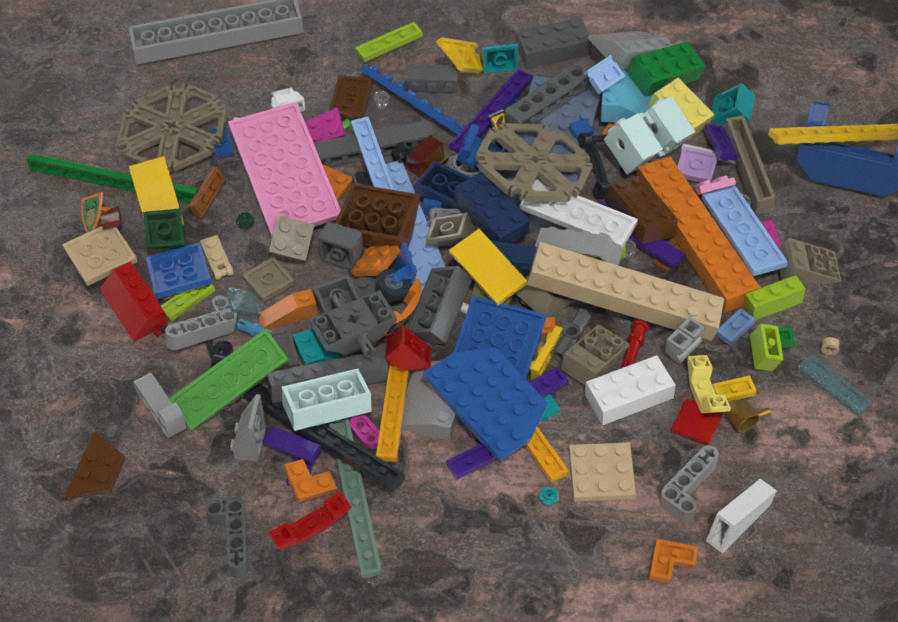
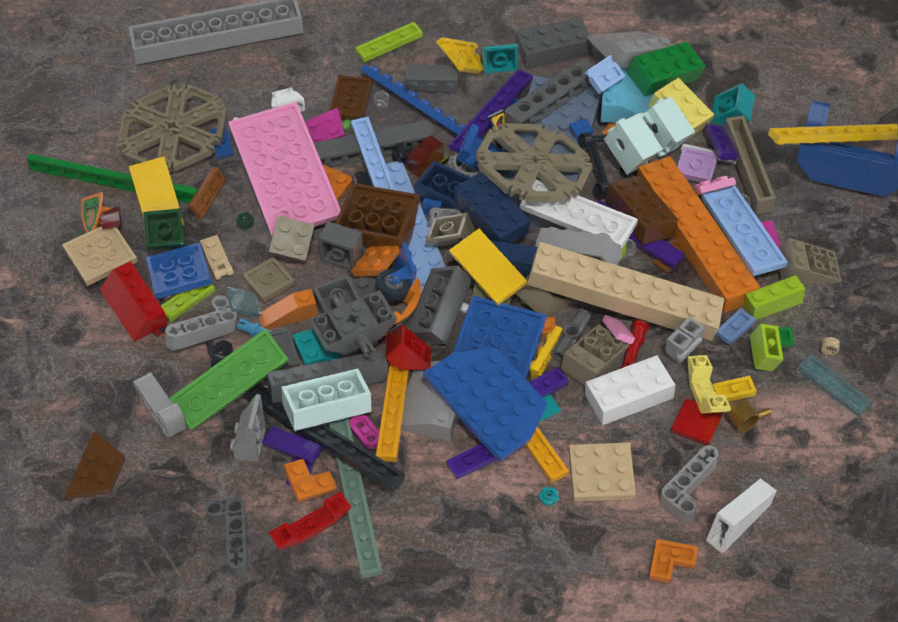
(618, 329): none -> bright pink tile

